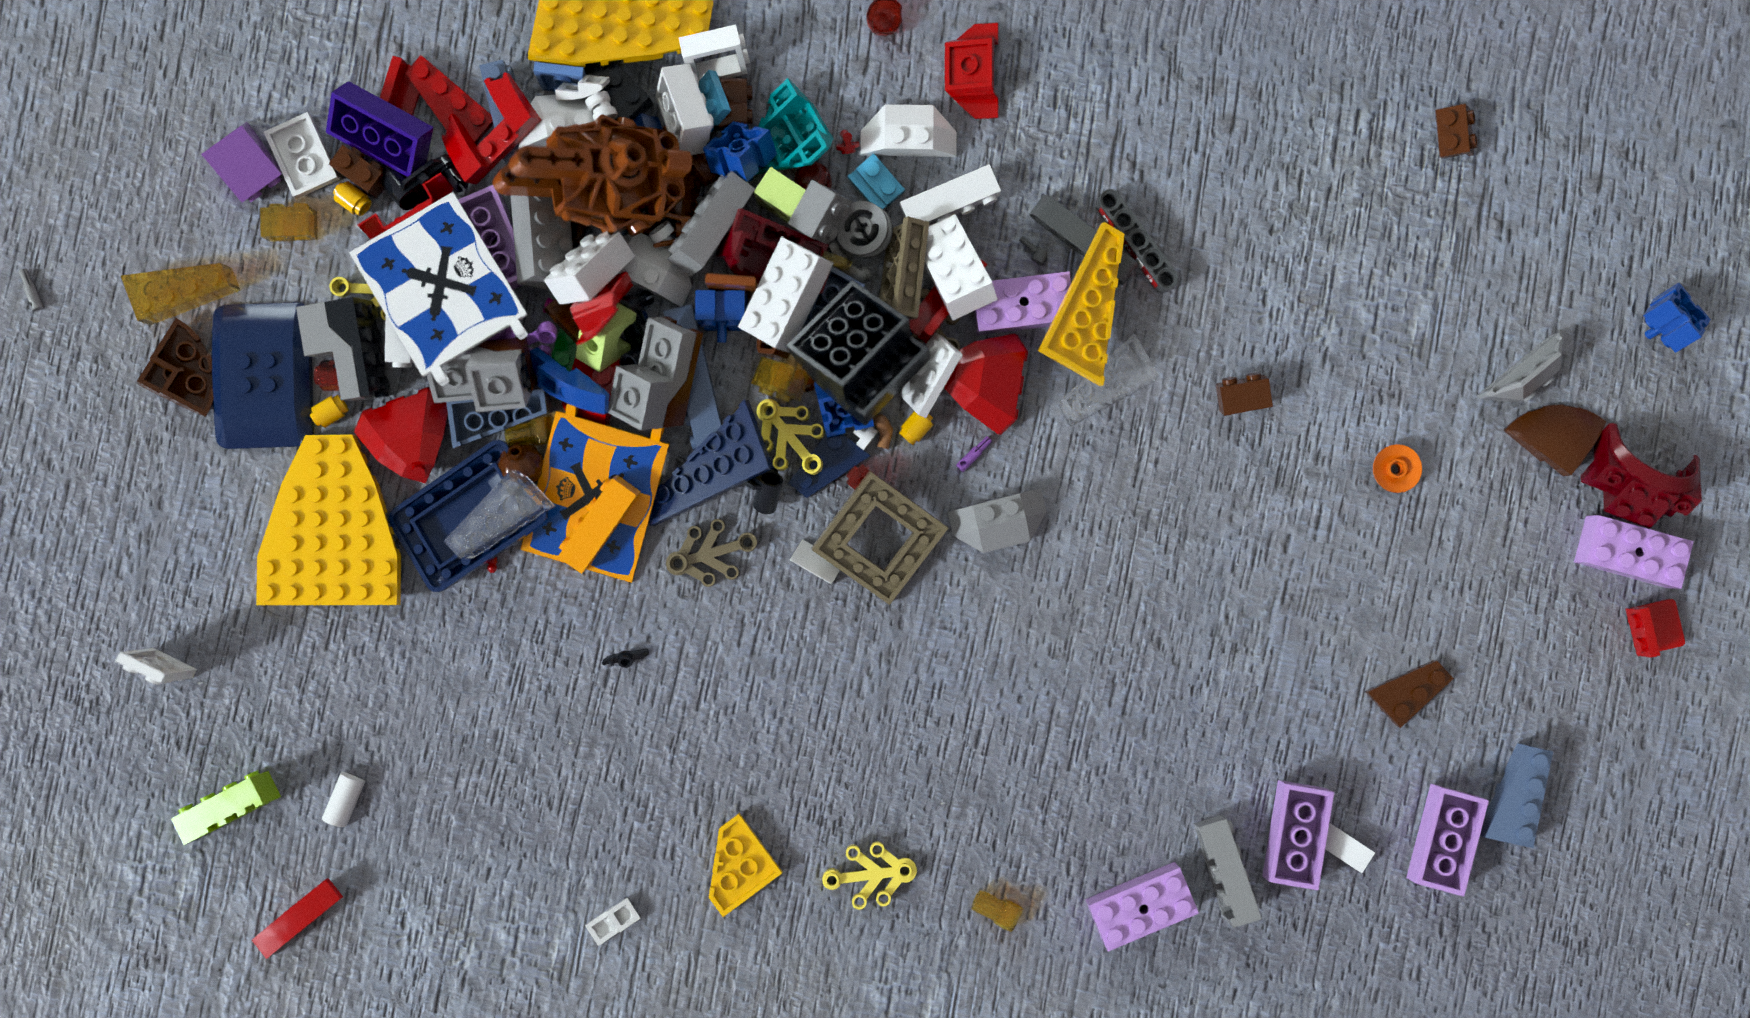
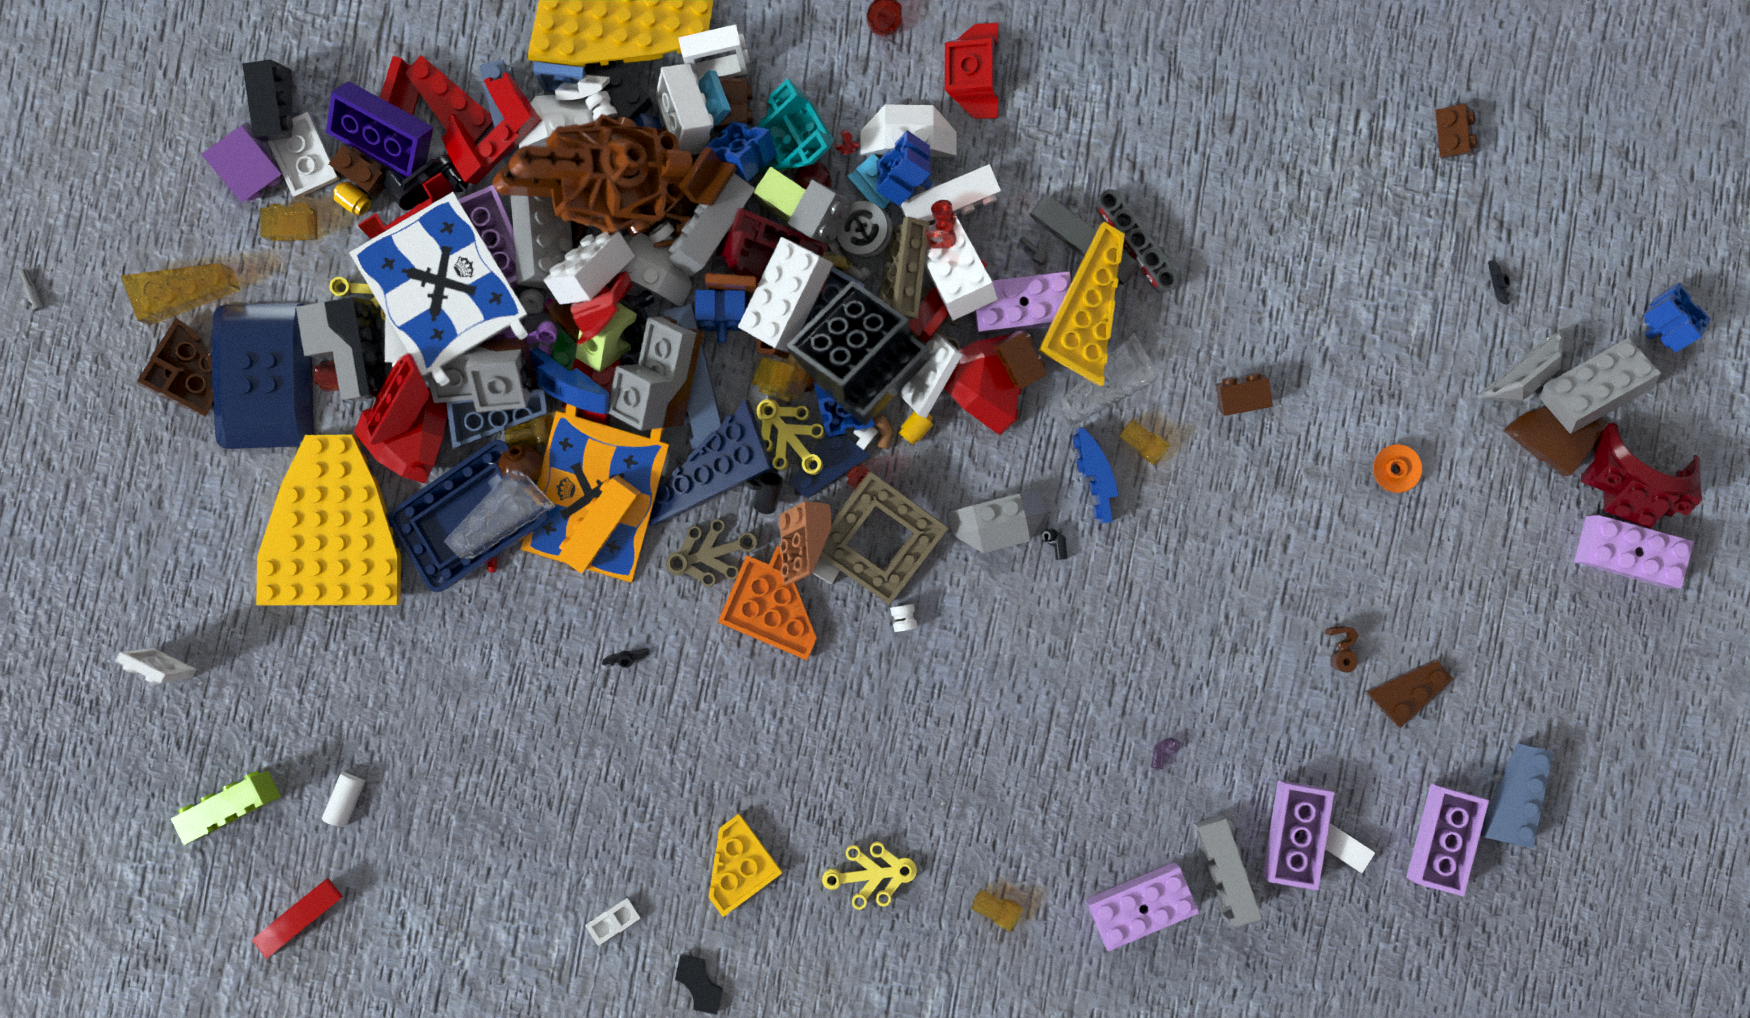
(269, 99): none -> black wedge
(329, 411): yellow brick -> none
(397, 401): none -> red wedge
(532, 300): none -> white tile
(704, 992): none -> black tile
(707, 178): none -> reddish brown panel
(768, 609): none -> orange wing
(803, 538): none -> nougat slope
(901, 612): none -> white wheel
(904, 168): none -> blue brick
(945, 221): none -> clear red leg
(973, 454): medium lavender piece -> none
(1020, 359): none -> reddish brown brick
(1056, 540): none -> black arm
(1095, 464): none -> blue slope
(1149, 445): none -> clear yellow piece
(1162, 750): none -> clear purple arm
(1344, 659): none -> reddish brown leg
(1500, 282): none -> black piece
(1599, 385): none -> light grey brick
(1655, 627): red bracket -> none

